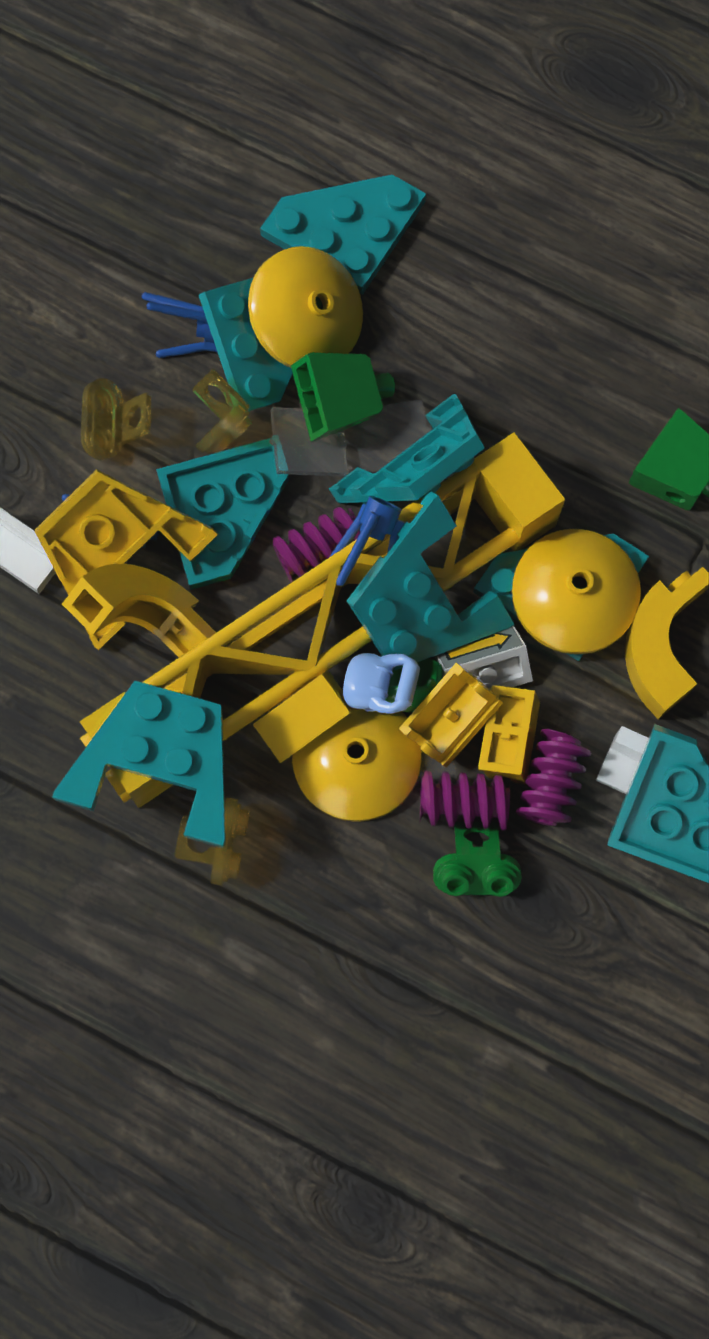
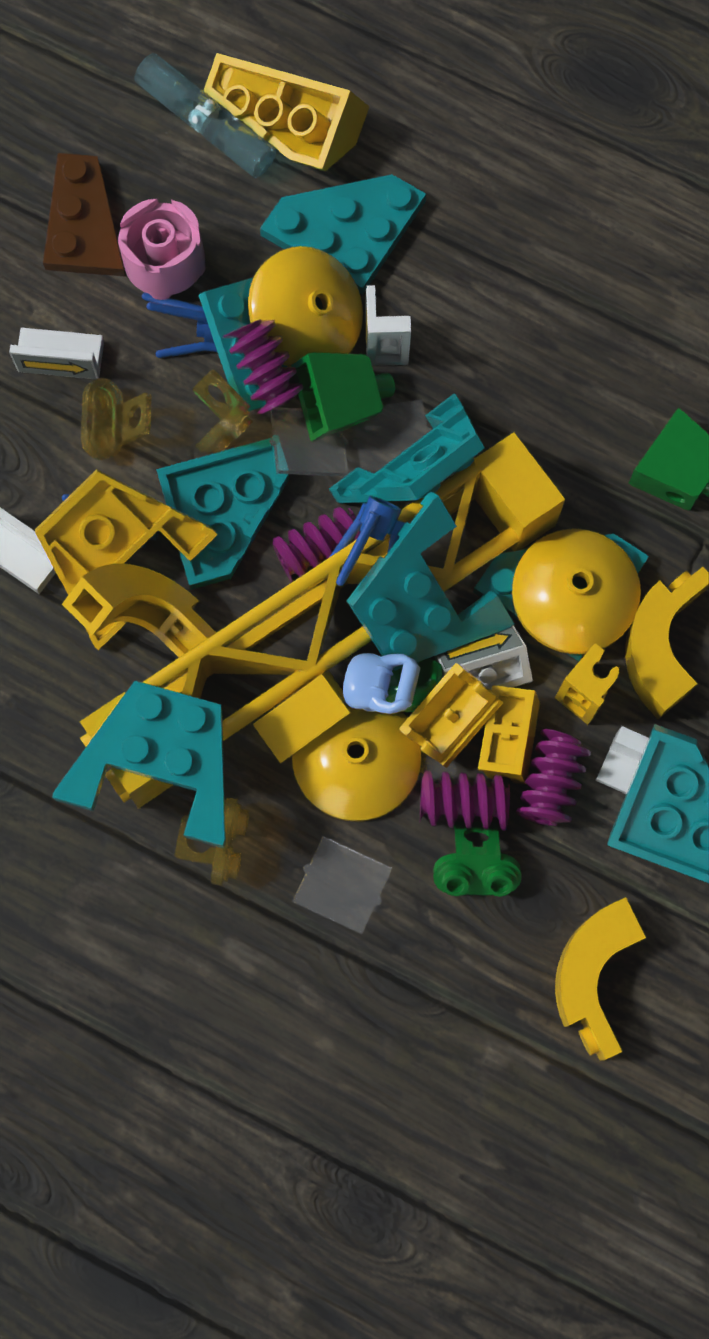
(58, 353): none -> white panel
(80, 220): none -> reddish brown wing
(161, 247): none -> bright pink brick
(208, 118): none -> clear light blue piece
(265, 364): none -> magenta piece
(294, 114): none -> yellow wedge
(342, 885): none -> clear piece
(386, 336): none -> white panel
(580, 968): none -> yellow arch
(582, 690): none -> yellow hinge

